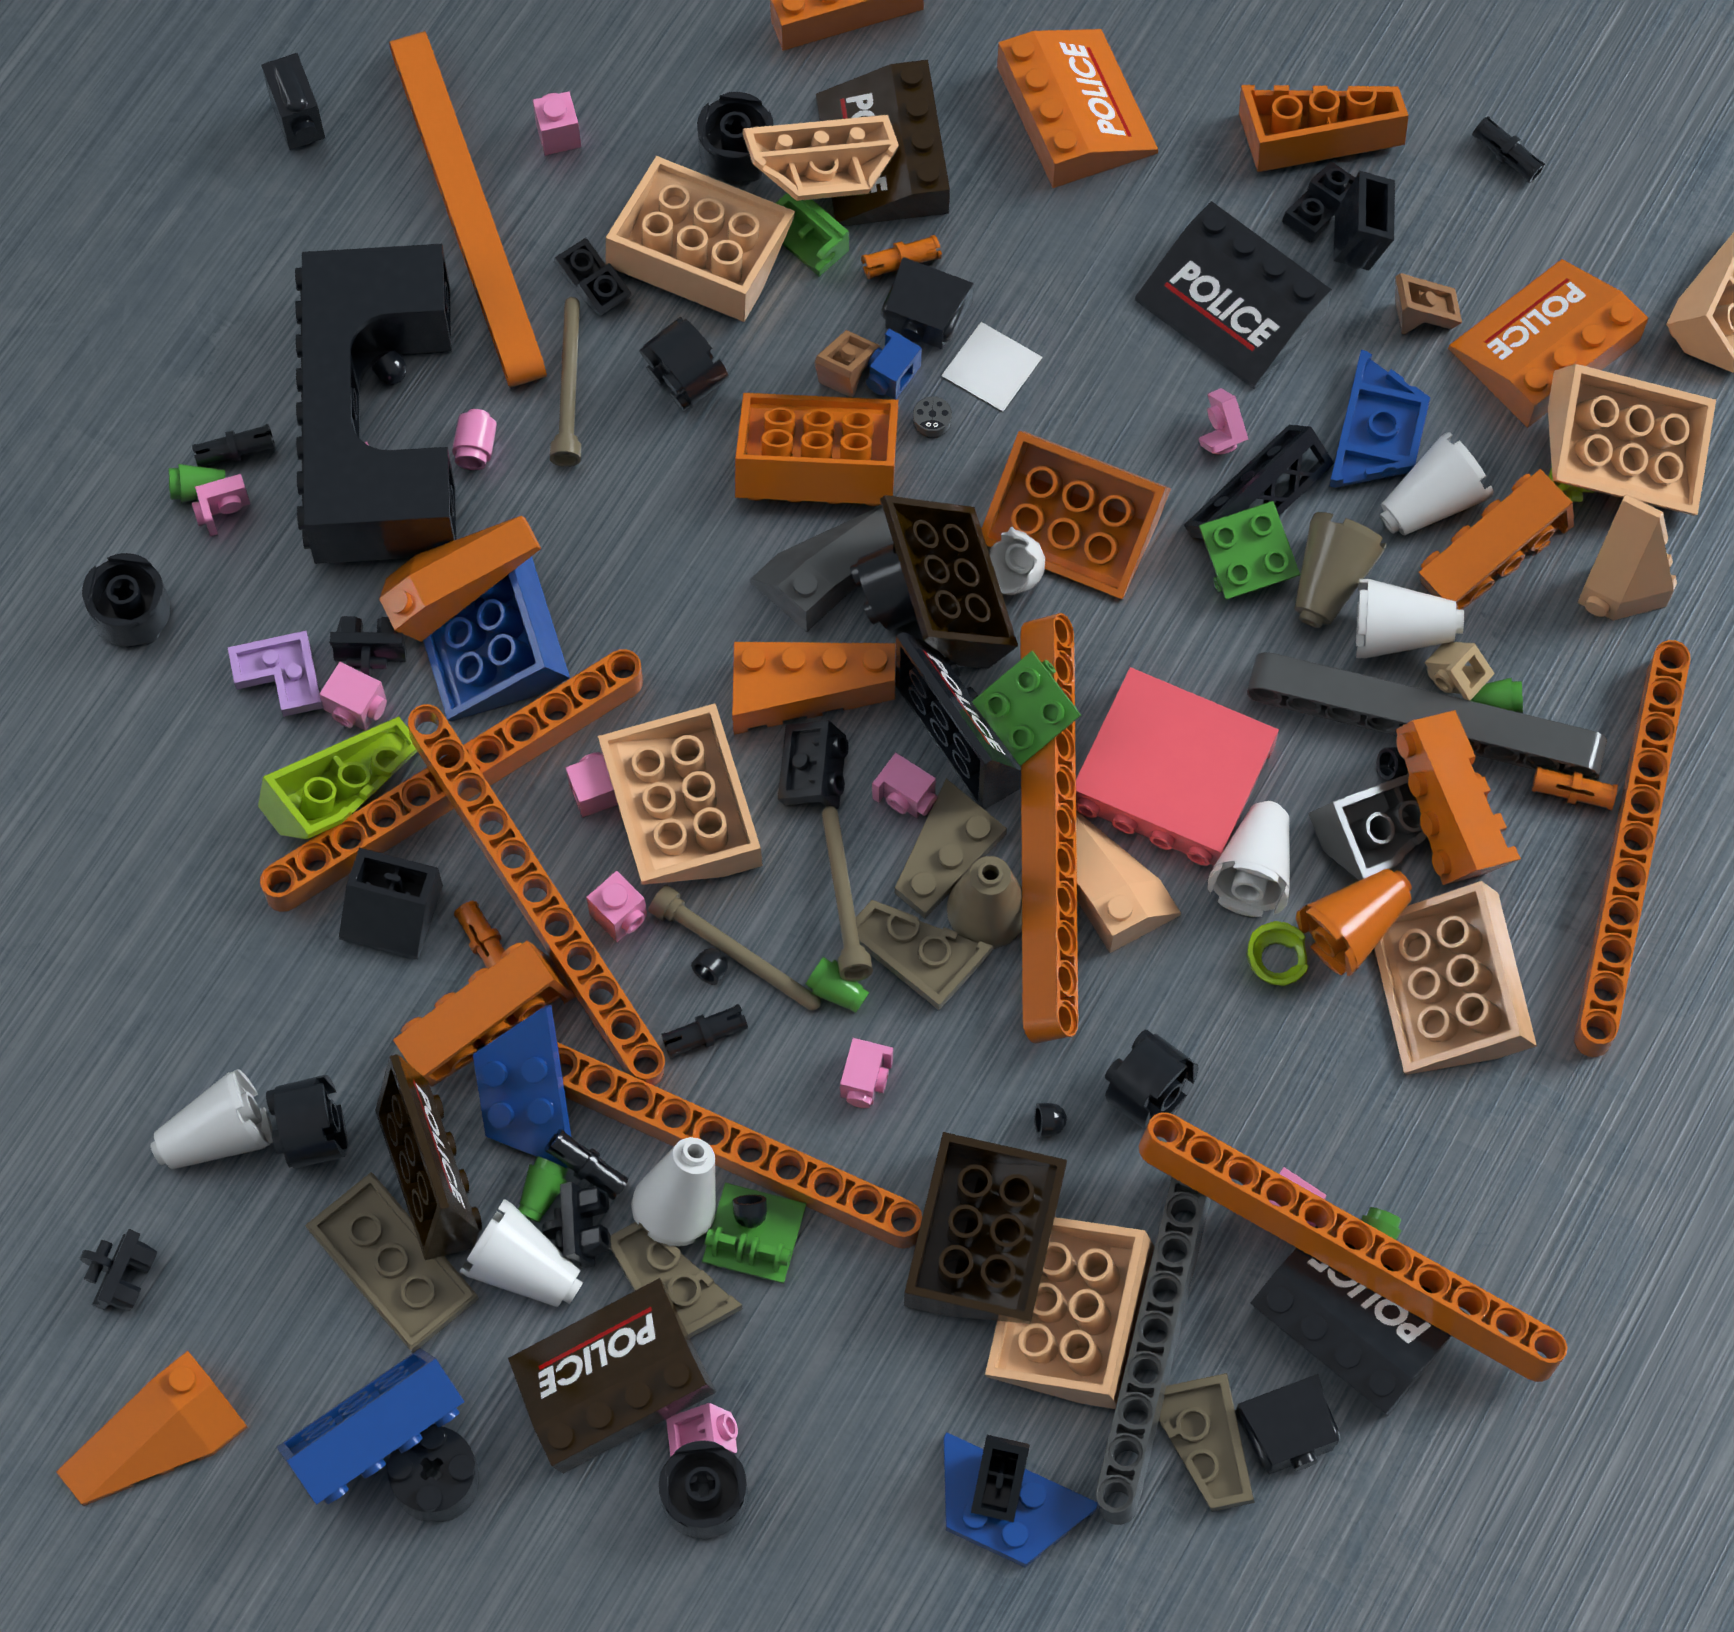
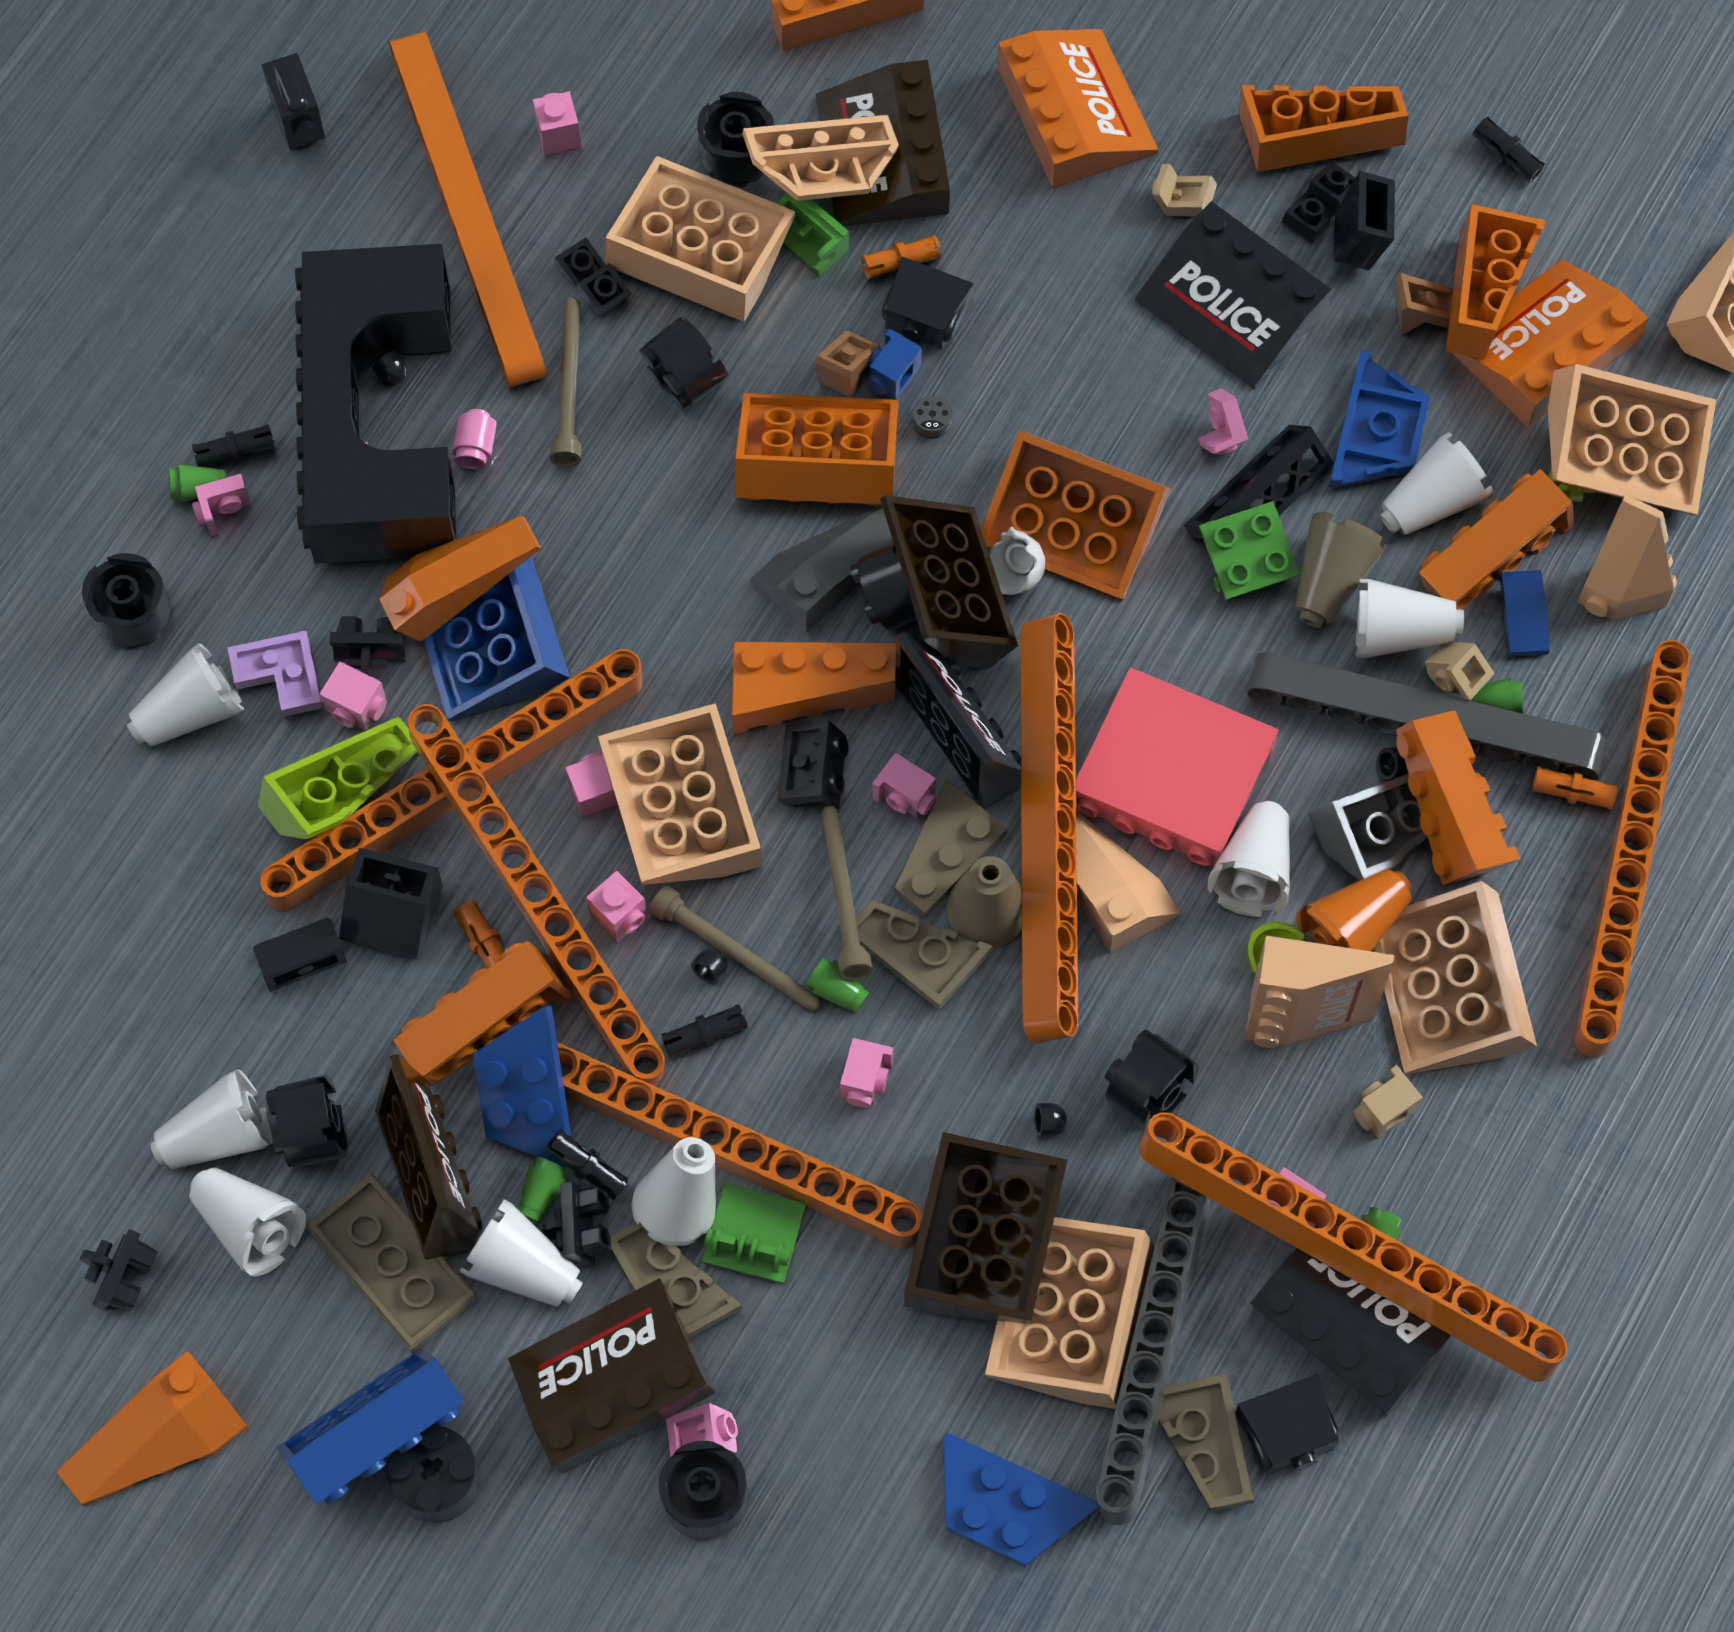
(185, 700): none -> white cone
(247, 1219): none -> white cone
(299, 954): none -> black panel
(750, 1210): black hinge -> none
(992, 366): white sticker -> none
(1000, 1478): black slope -> none
(1026, 707): bright green hinge -> none
(1182, 194): none -> tan bracket
(1312, 990): none -> light nougat slope
(1387, 1103): none -> tan brick
(1488, 268): none -> orange wedge
(1525, 613): none -> blue slope

